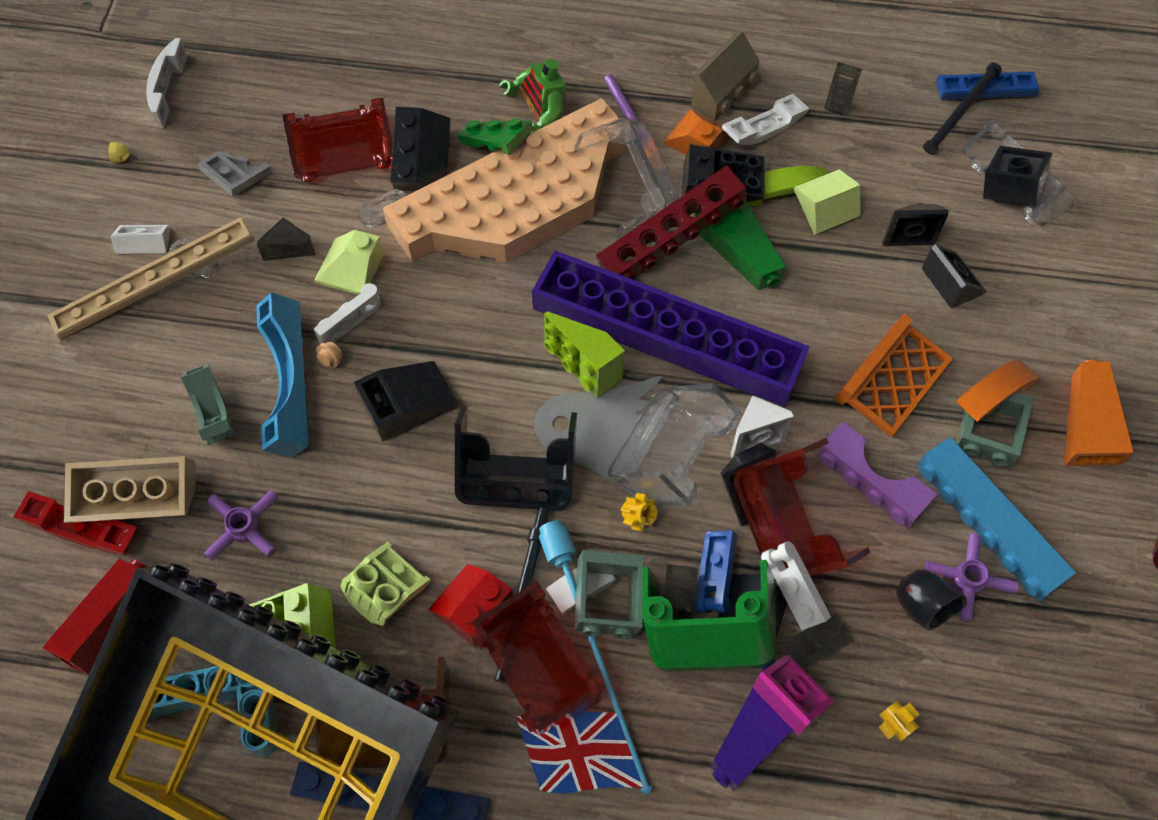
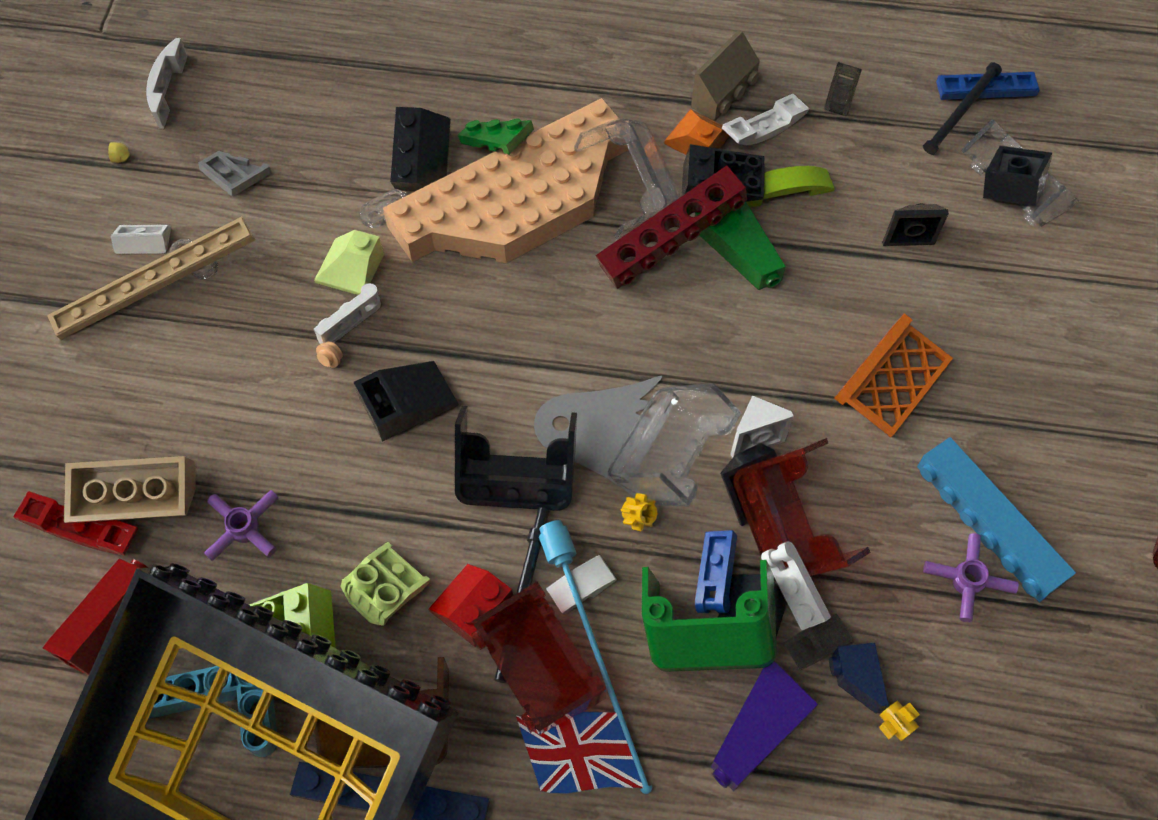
(209, 404): sand green arch -> none
(280, 325): dark azure arch -> none
(284, 242): clear smoke slope -> none
(339, 141): clear red windscreen -> none
(542, 90): bright green torso -> none
(585, 352): lime slope -> none
(611, 564): sand green window -> none
(620, 98): medium lavender bar -> none
(671, 328): dark purple brick -> none
(681, 590): clear smoke slope -> none
(792, 694): dark pink slope -> none
(829, 200): yellowish green slope -> none
(860, 674): none -> dark blue slope
(902, 499): medium lavender arch -> none
(923, 598): black piece -> none
(951, 276): black slope -> none
(997, 388): orange slope -> none
(999, 454): sand green window -> none
(1095, 418): orange slope -> none

